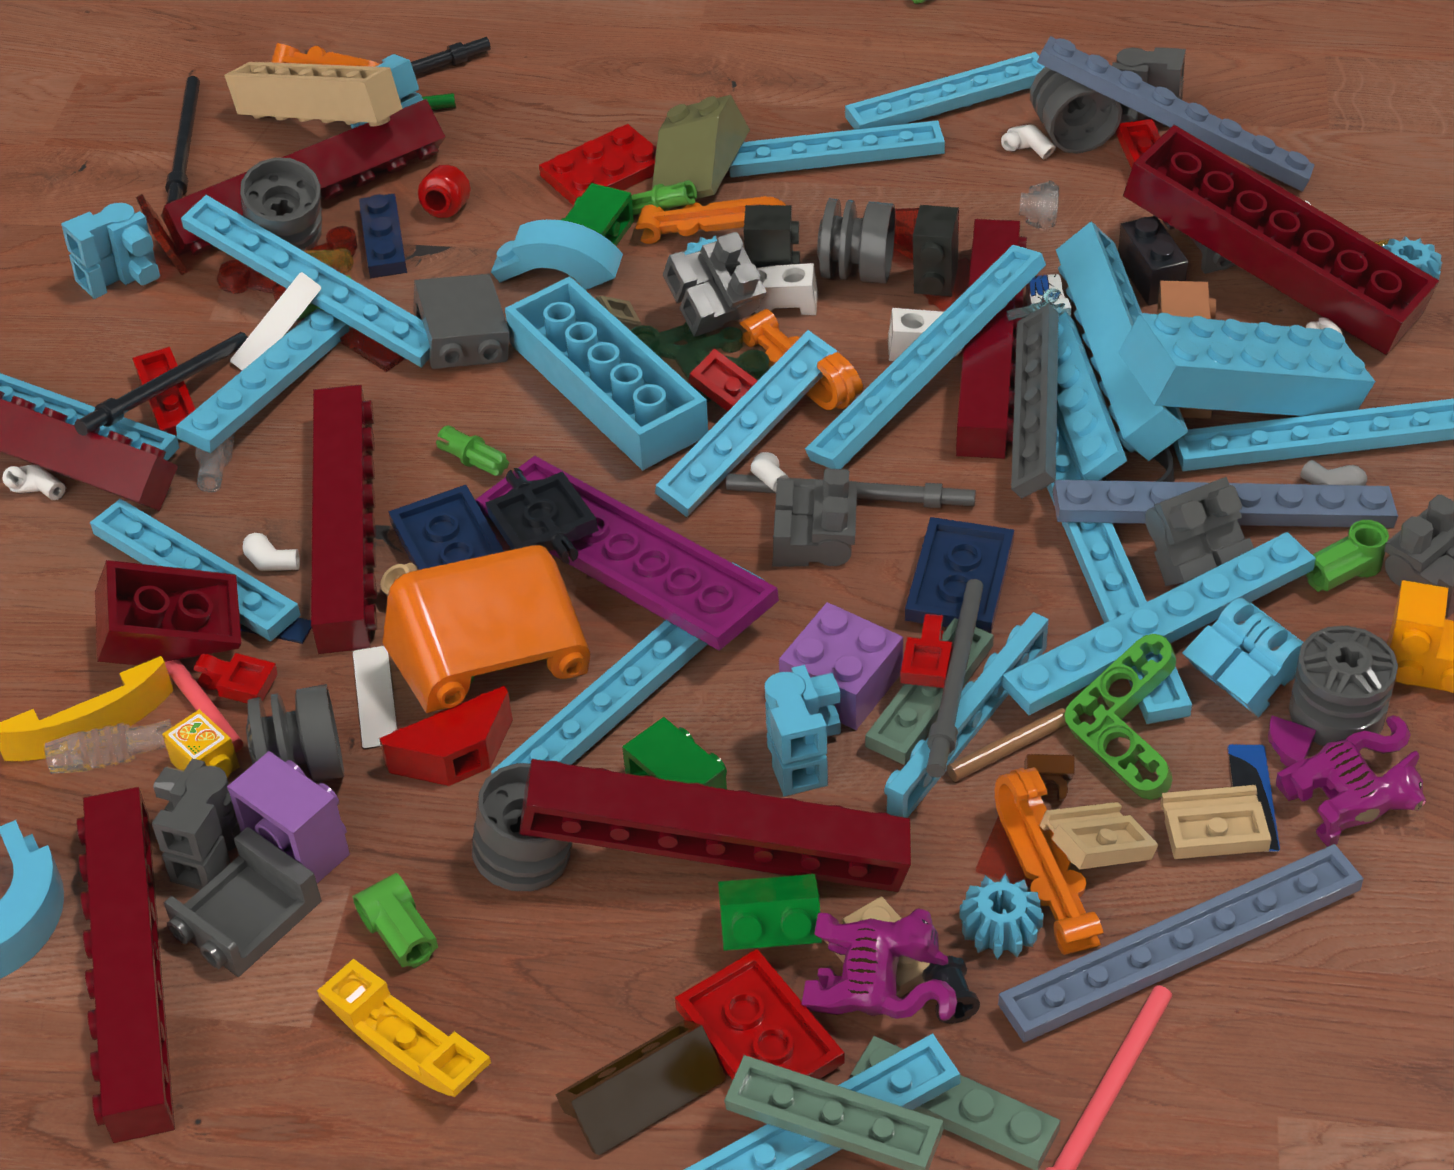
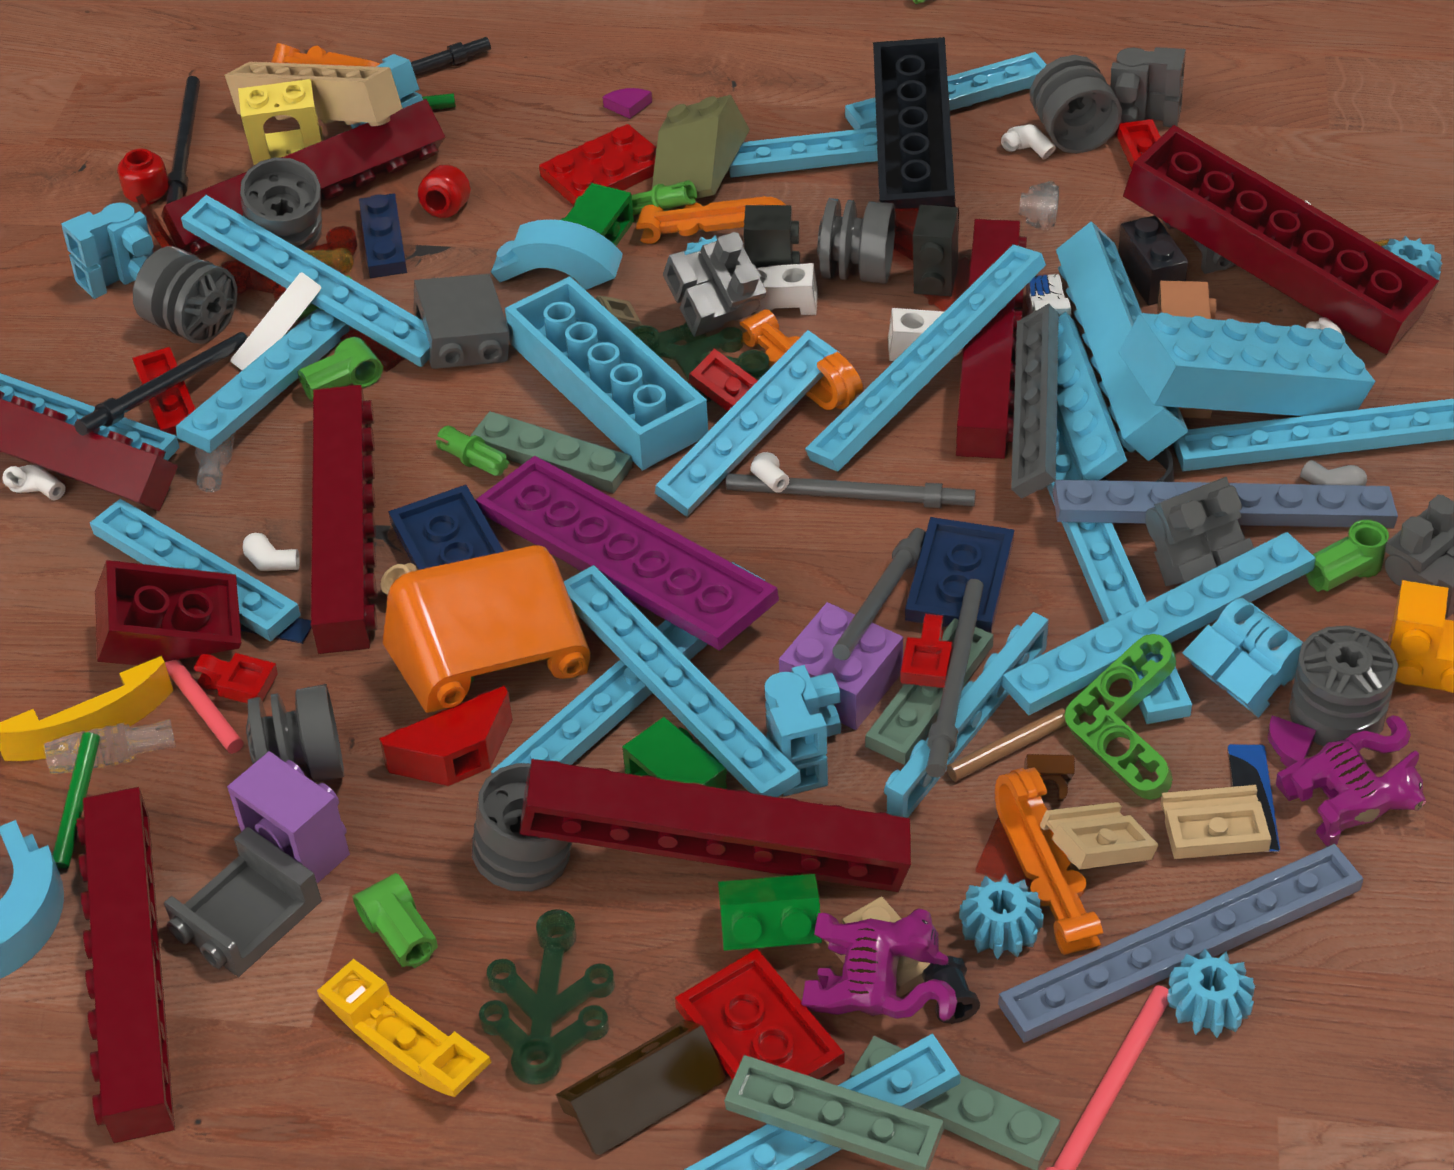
(74, 801): none -> green bar
(143, 174): none -> red head
(185, 294): none -> dark grey wheel
(196, 823): dark grey hips -> none
(202, 740): yellow brick -> none
(270, 100): none -> light yellow panel
(350, 364): none -> bright green piece
(374, 694): white sticker -> none
(542, 514): black plate -> none
(547, 1004): none -> clear green plant
(581, 459): none -> sand green plate
(627, 101): none -> magenta tile
(681, 686): none -> medium azure plate
(815, 521): dark grey hips -> none
(903, 557): none -> dark grey bar
(913, 123): none -> black brick
(1050, 296): clear light blue hand -> none
(1166, 108): sand blue plate -> none
(1211, 992): none -> medium azure gear

